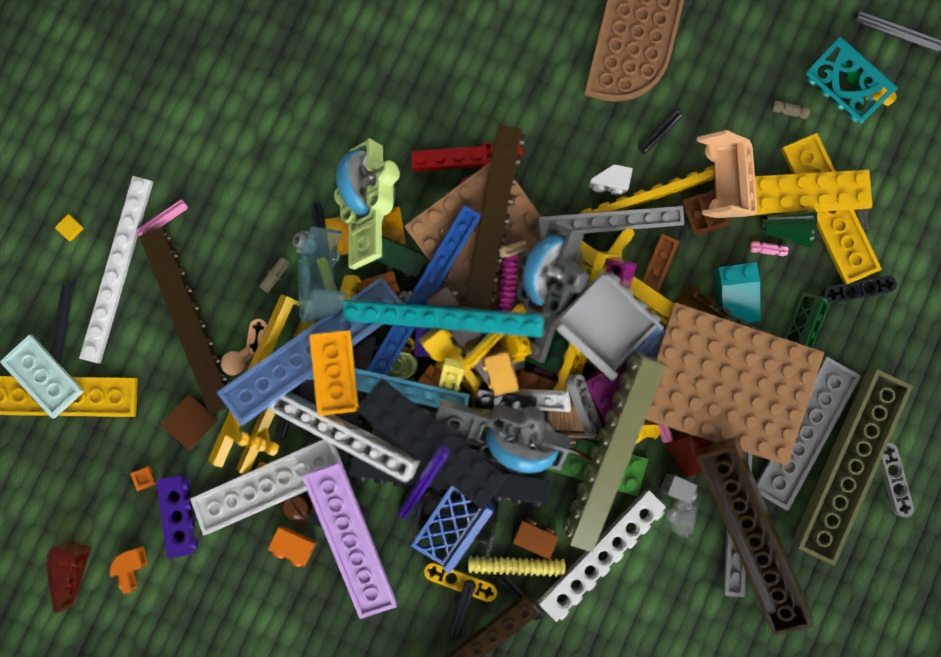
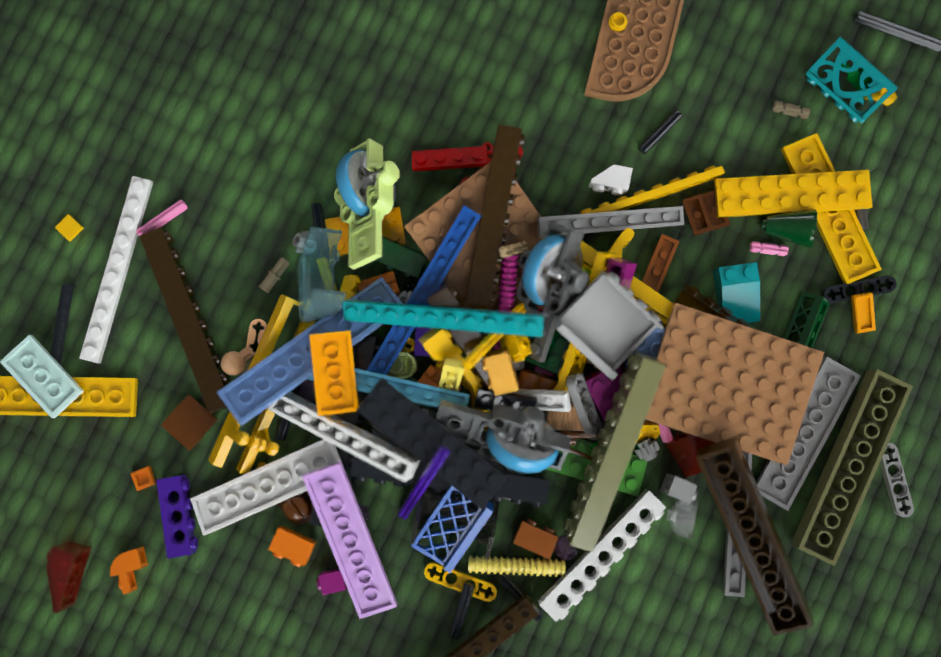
(331, 582): none -> magenta brick
(564, 549): none -> clear purple gear
(617, 21): none -> yellow plate
(647, 449): none -> light grey gear
(733, 175): light nougat windscreen -> none
(863, 312): none -> light orange tile

